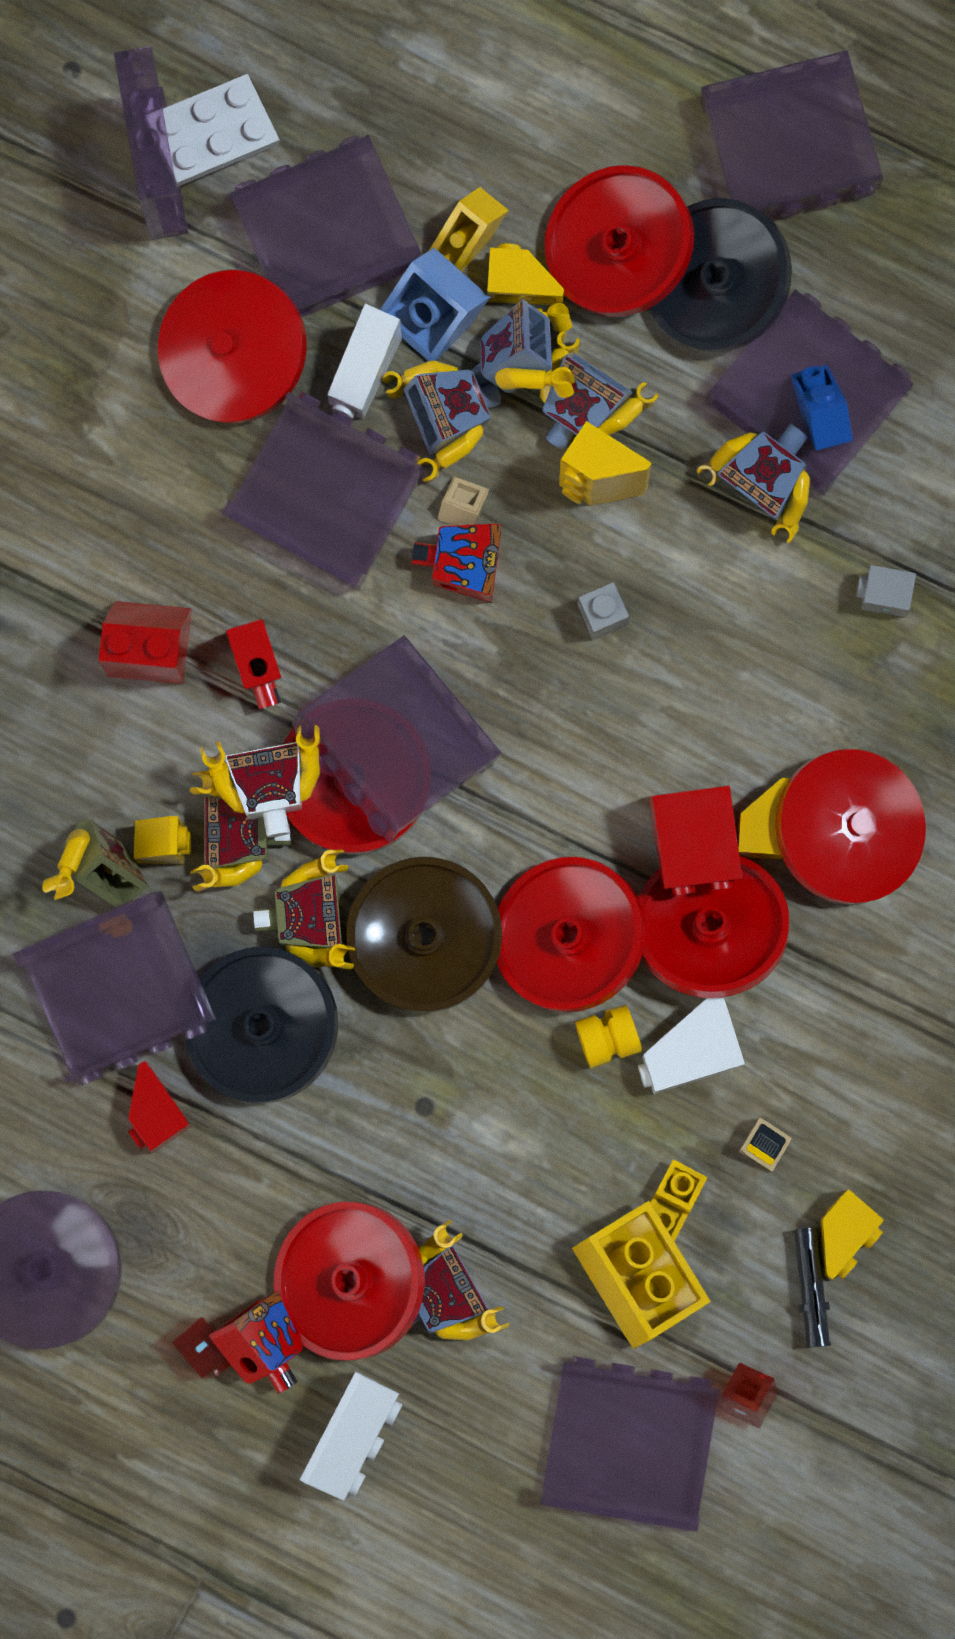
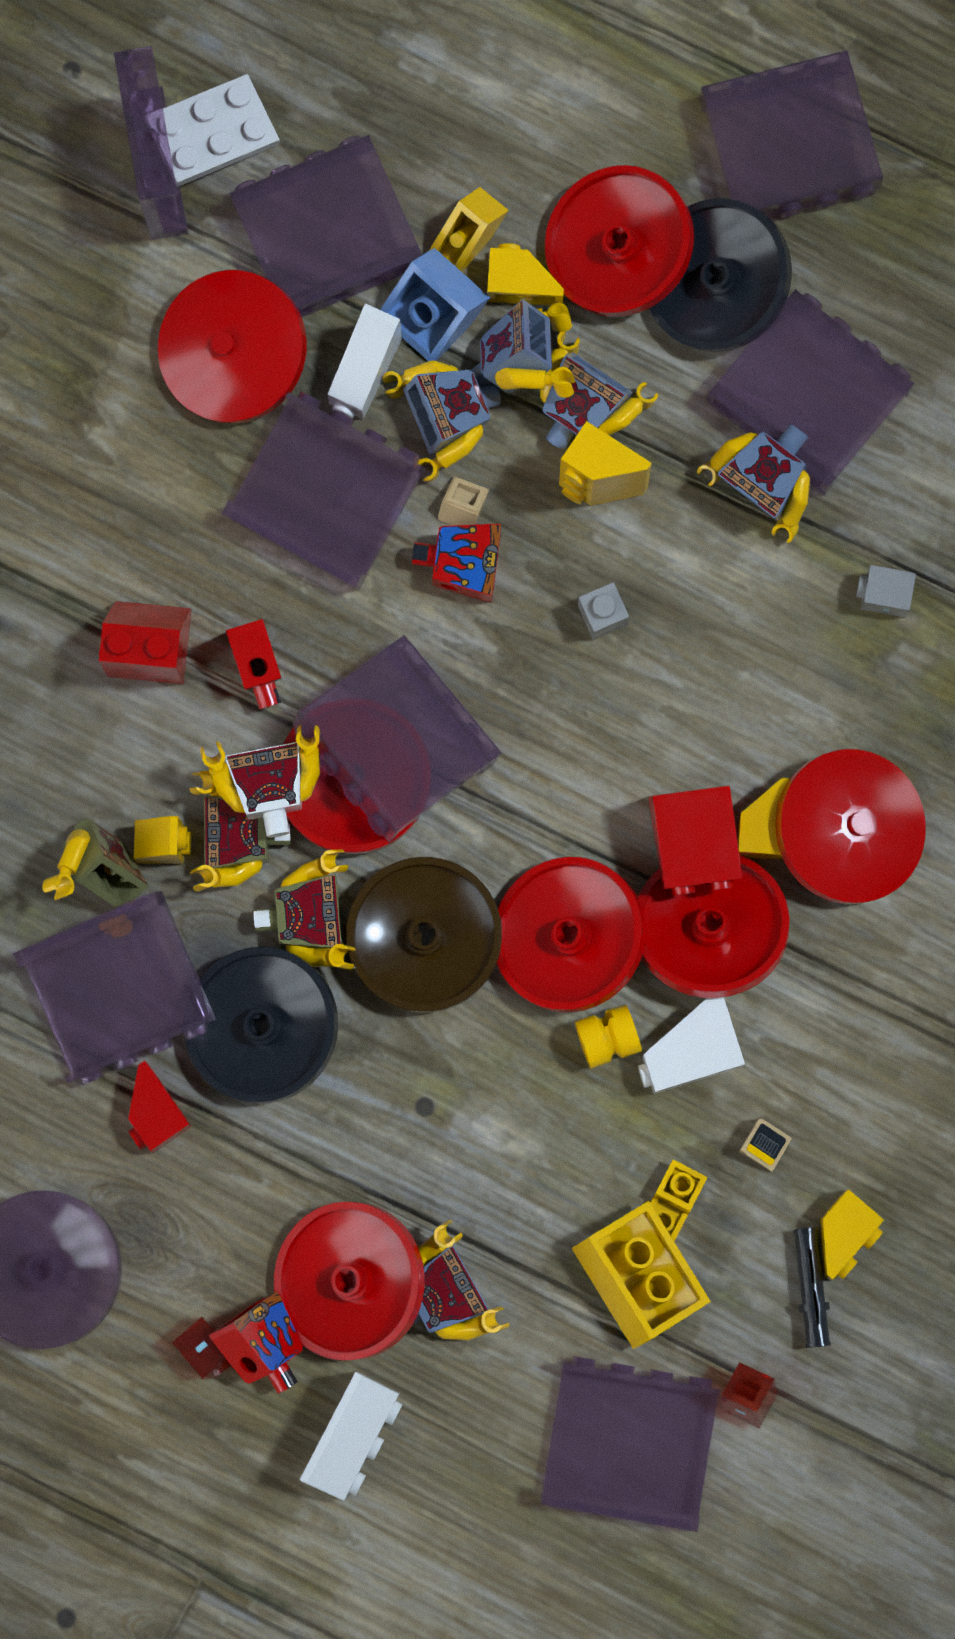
(822, 407): blue slope -> none

